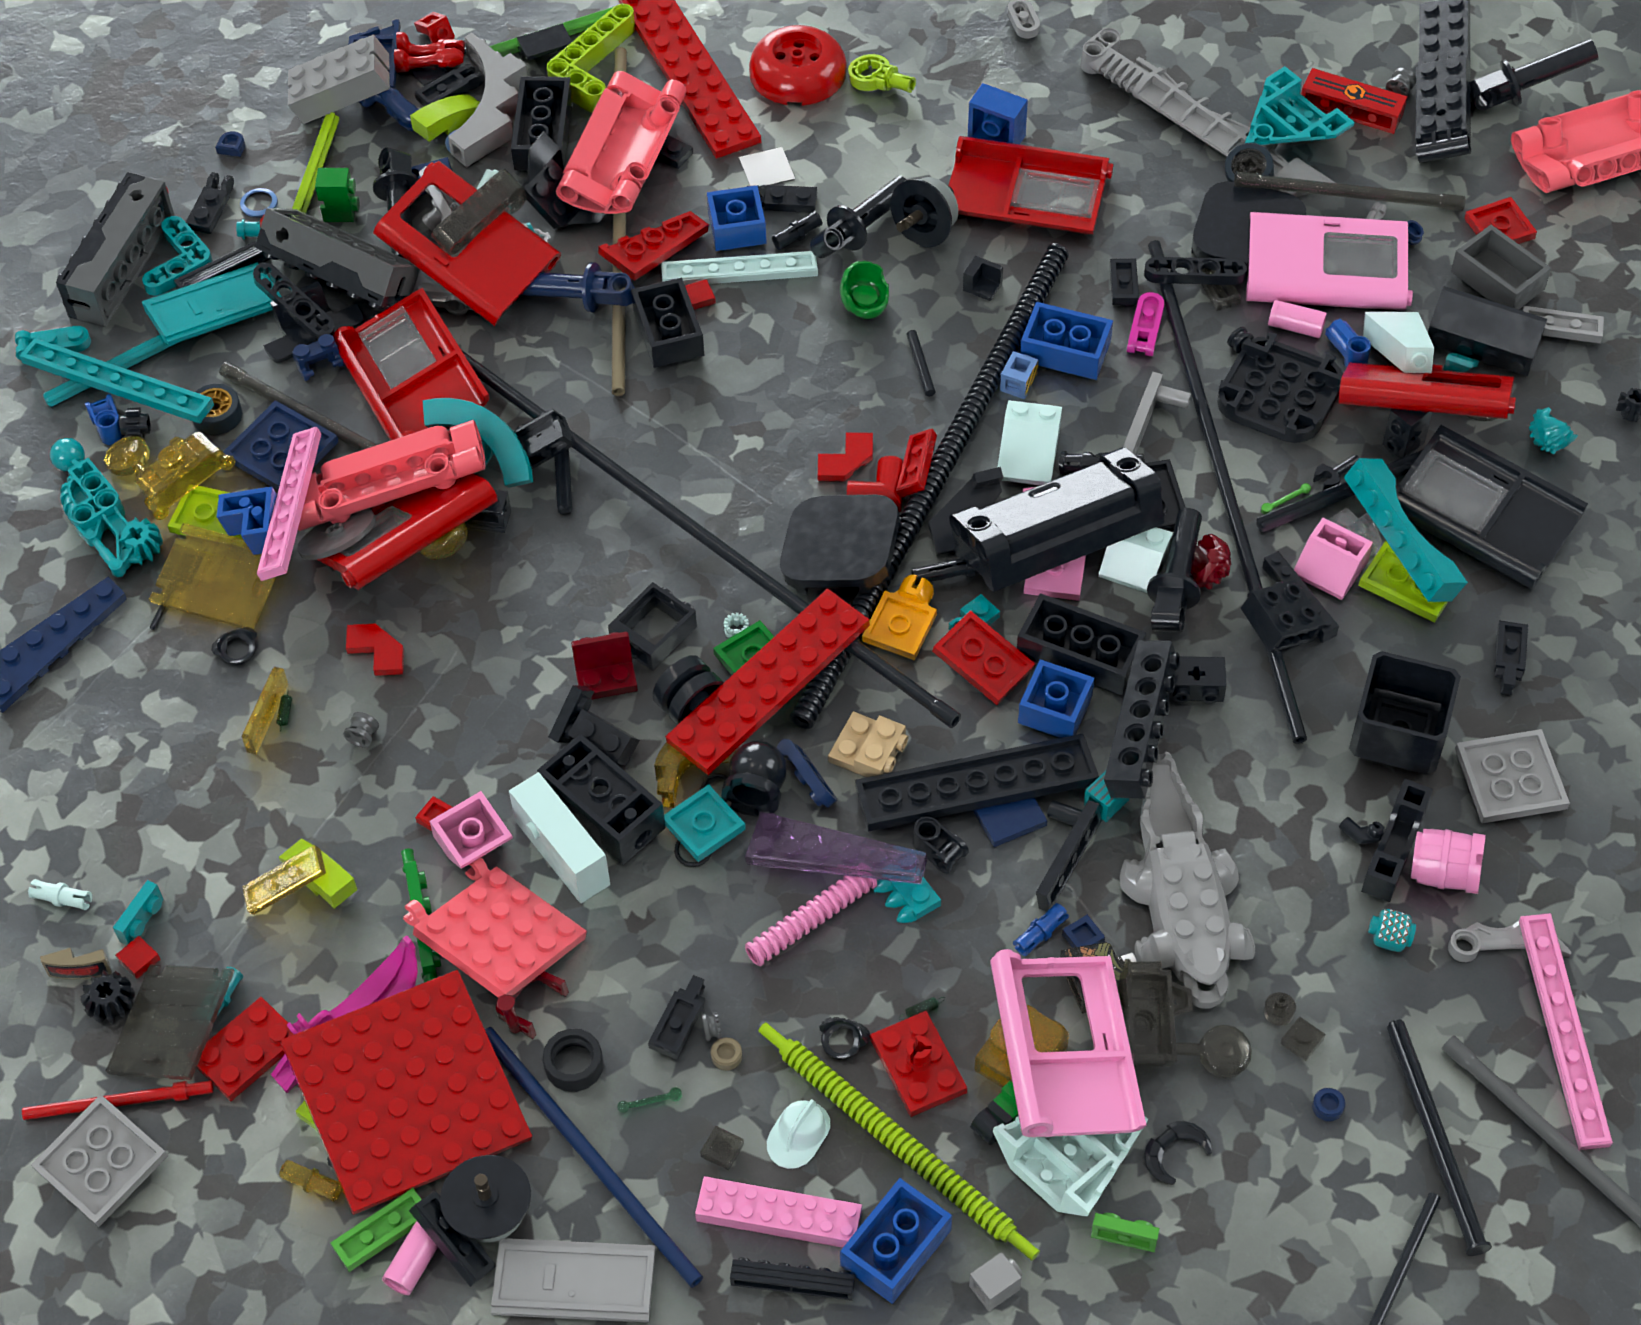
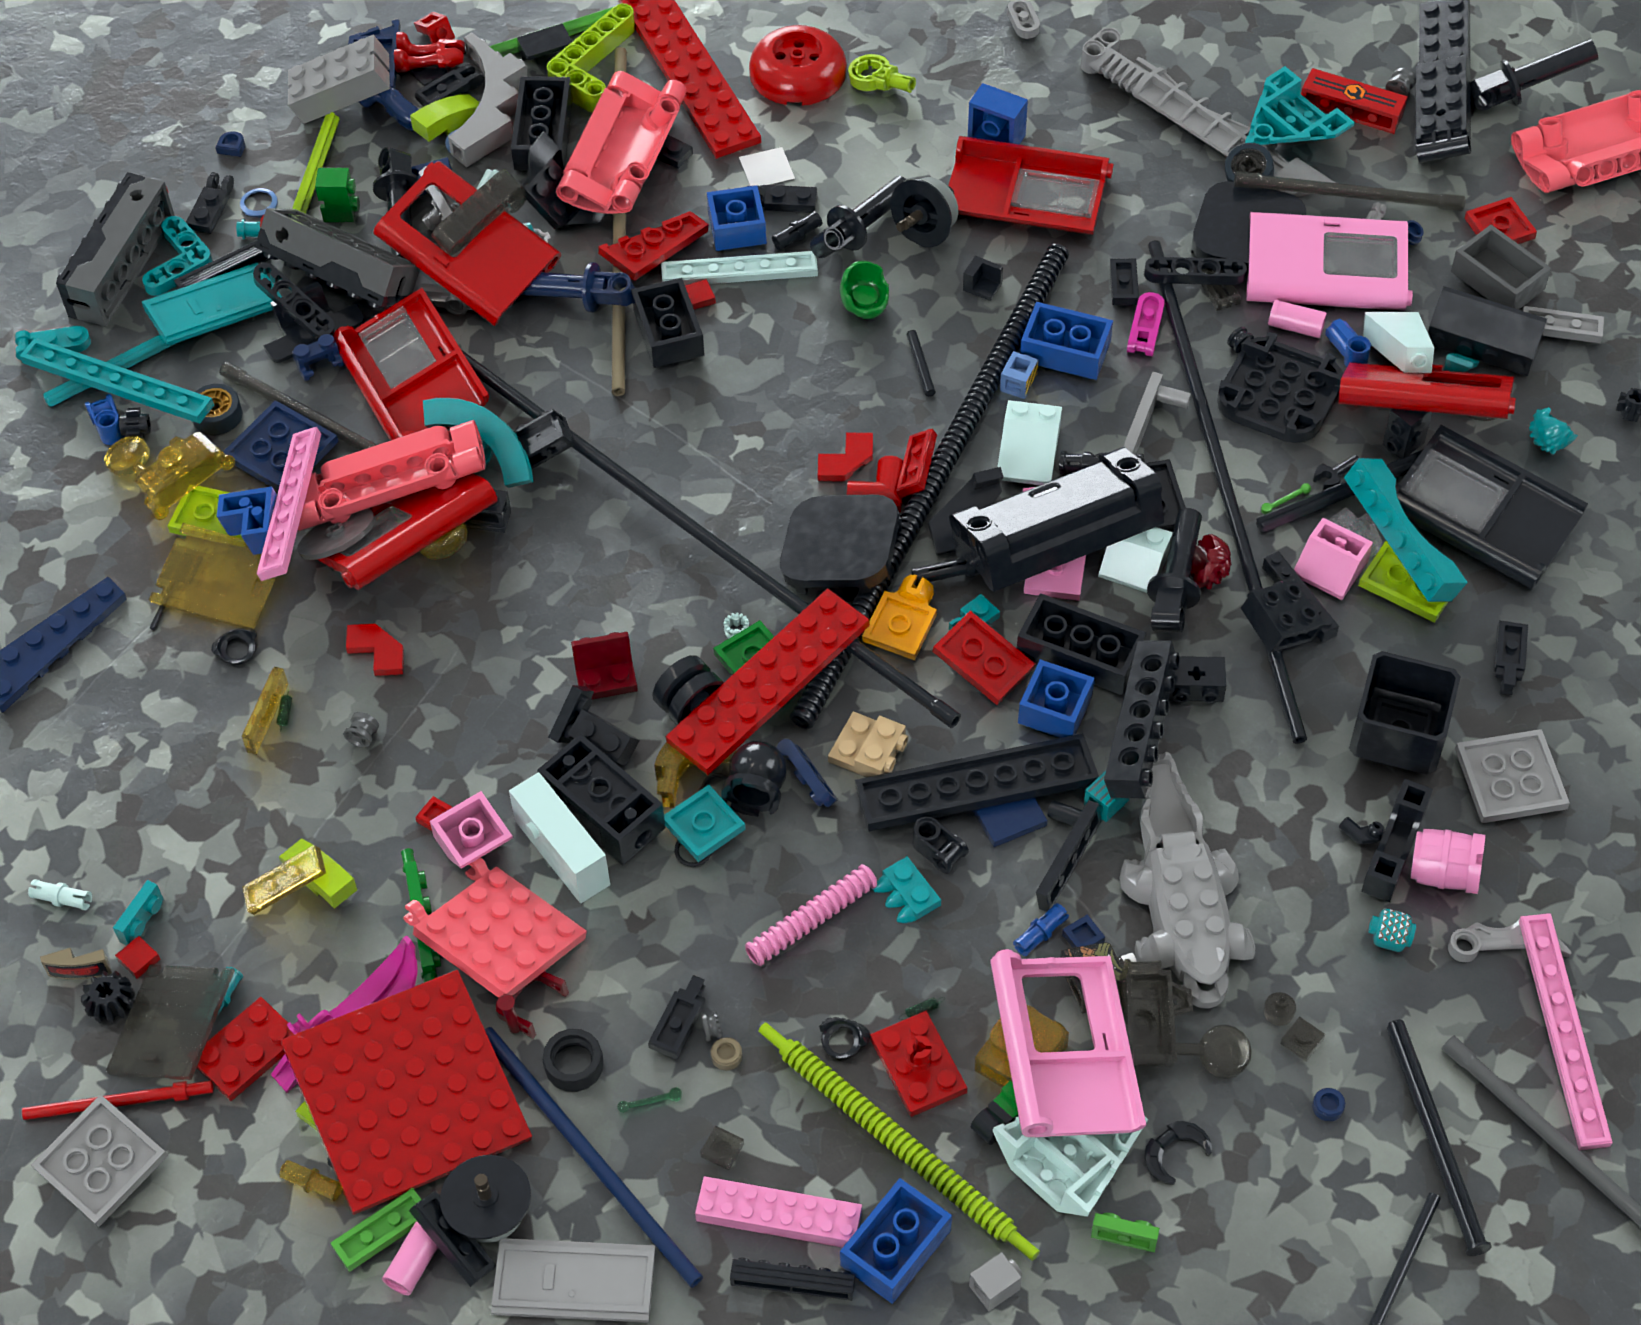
(96, 506): teal arm -> none
(563, 482): black axle -> none
(662, 598): black window -> none
(798, 1134): light aqua piece -> none
(813, 848): clear purple wing -> none

